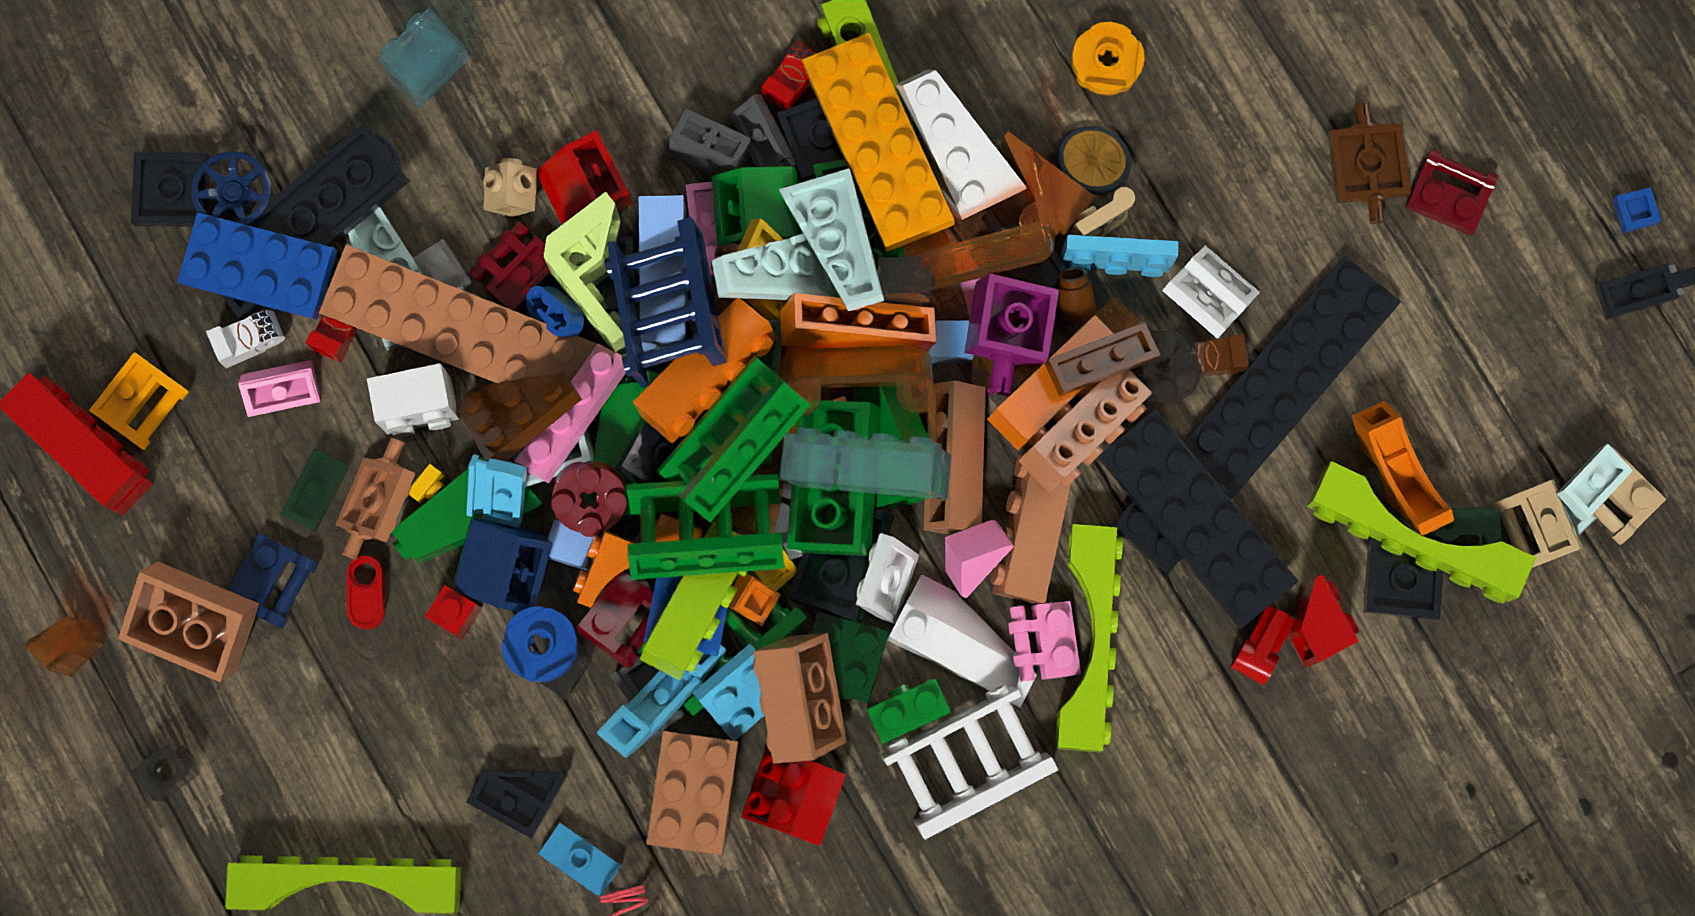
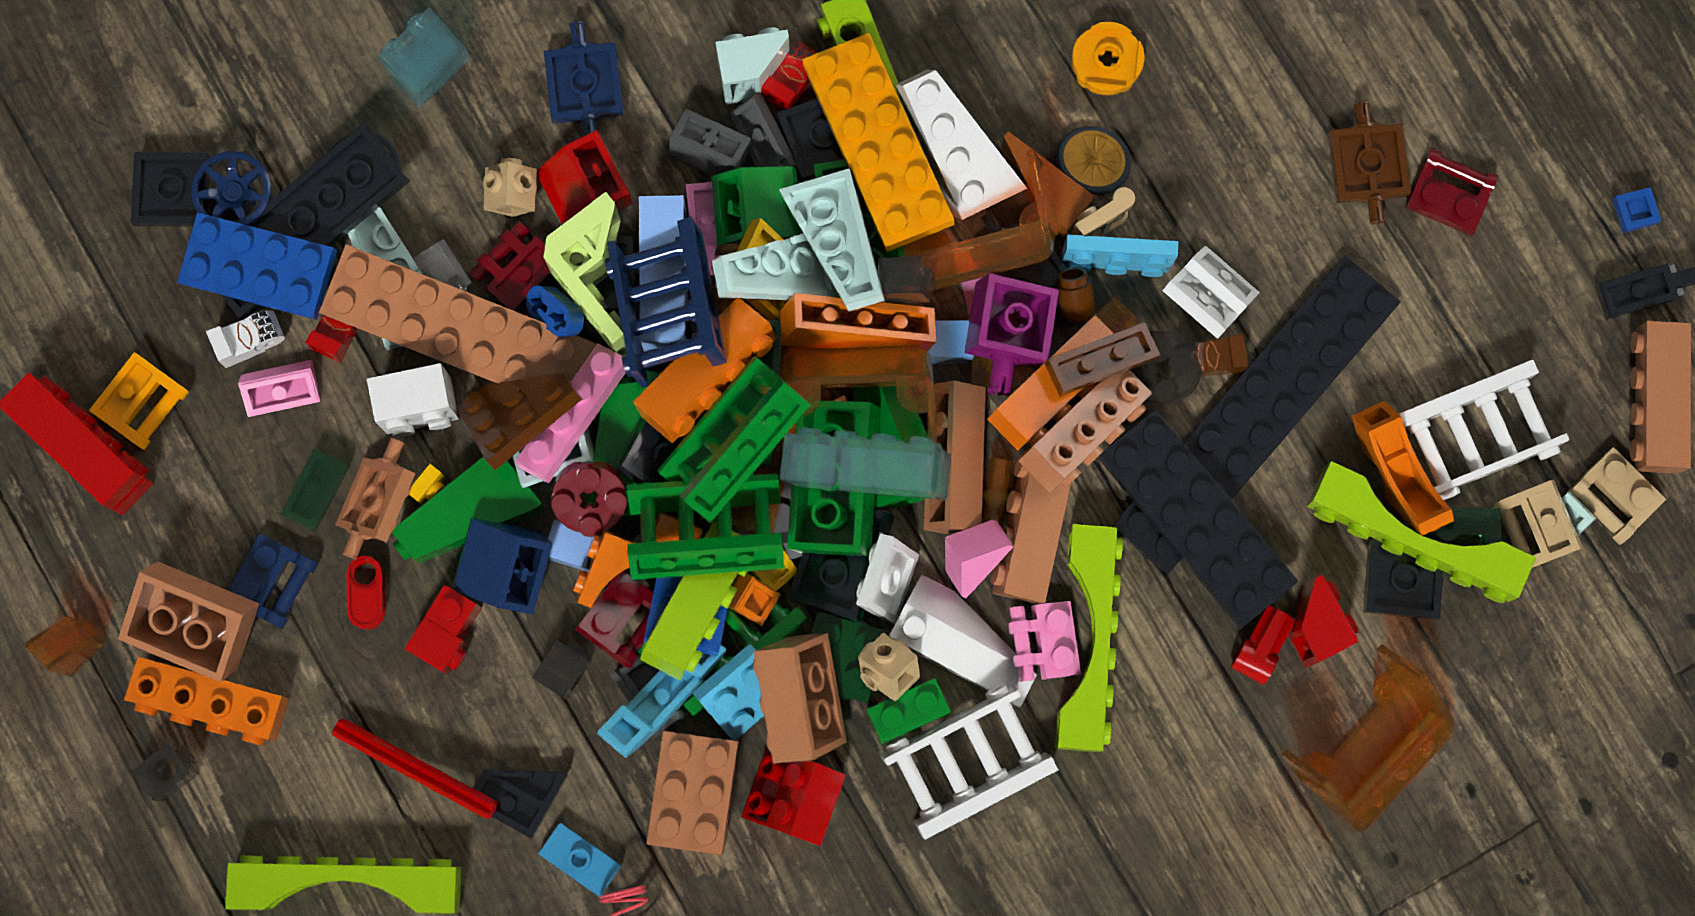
(200, 698): none -> orange brick
(415, 768): none -> red axle
(437, 647): none -> red brick
(496, 491): medium azure plate -> none
(546, 623): blue plate -> none
(583, 81): none -> dark blue plate
(749, 62): none -> light aqua slope
(888, 666): none -> tan brick
(996, 490): none -> clear orange pin
(1383, 750): none -> clear orange windscreen
(1484, 396): none -> white fence
(1594, 482): light aqua plate -> none
(1661, 397): none -> nougat brick

